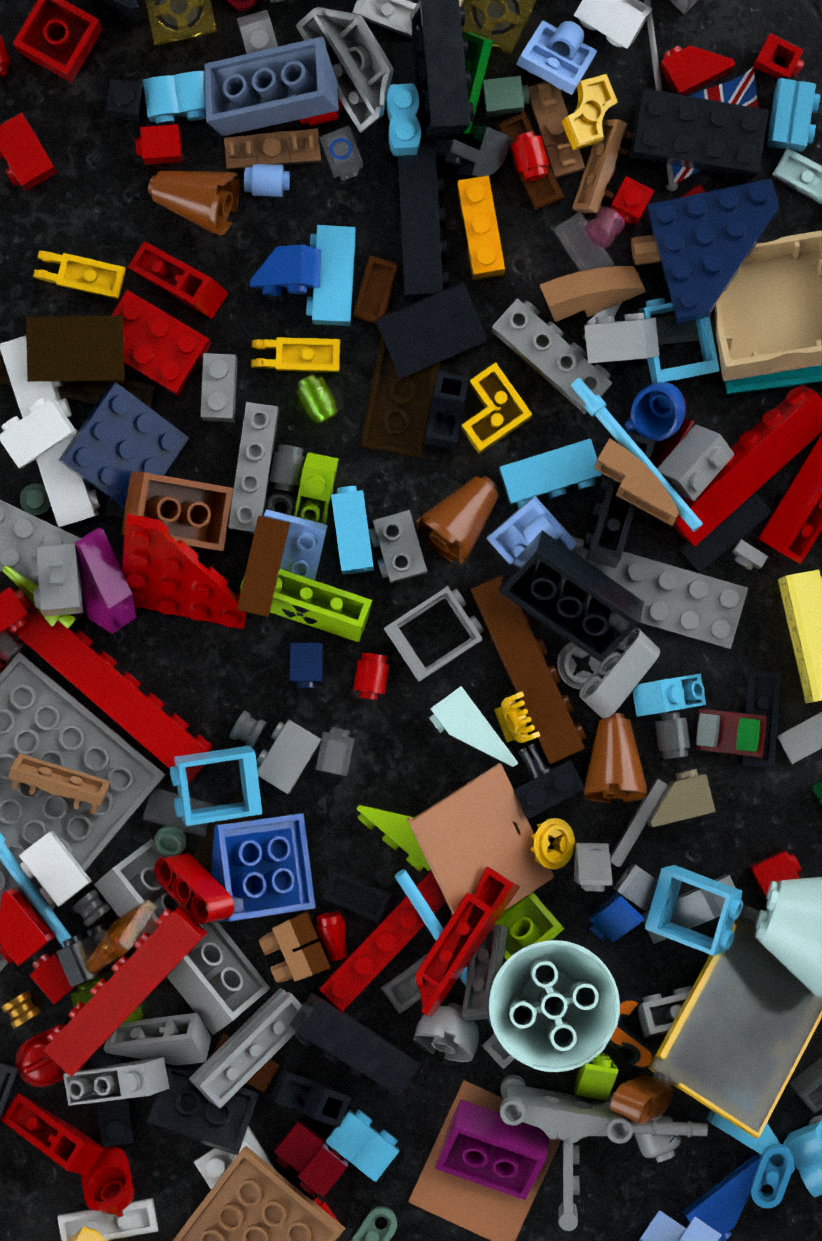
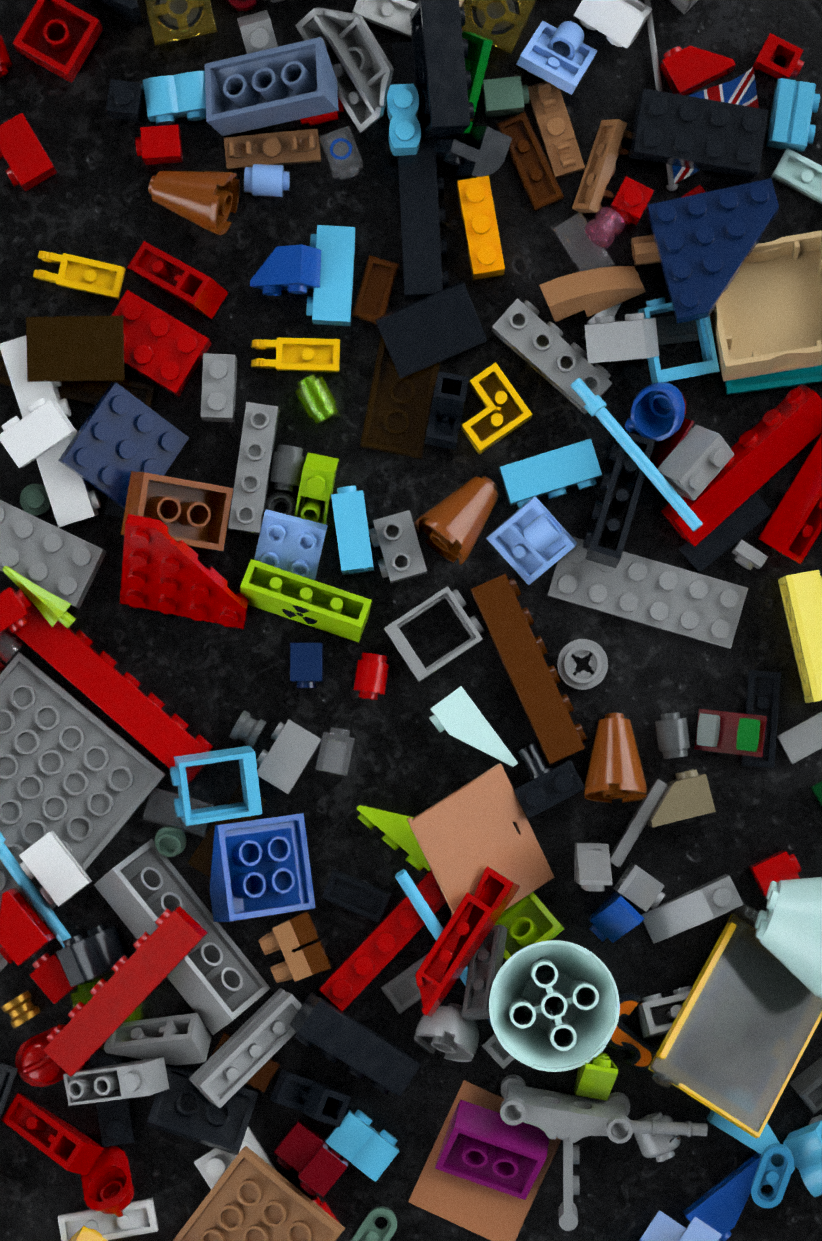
(58, 580): light grey brick -> none
(58, 781): medium nougat plate -> none
(91, 907): dark grey wheel -> none
(104, 586): magenta slope -> none
(121, 936): clear orange plate -> none
(194, 888): red beam -> none
(263, 566): reddish brown tile -> none
(332, 933): red cone -> none
(514, 720): yellow piece -> none
(530, 156): red brick -> none
(563, 843): yellow gear -> none
(571, 596): black brick -> none
(585, 124): yellow tile -> none
(619, 673): light grey beam -> none
(637, 482): medium nougat slope -> none
(641, 1099): dark orange beam -> none
(664, 903): medium azure window -> none
(668, 695): medium azure slope -> none

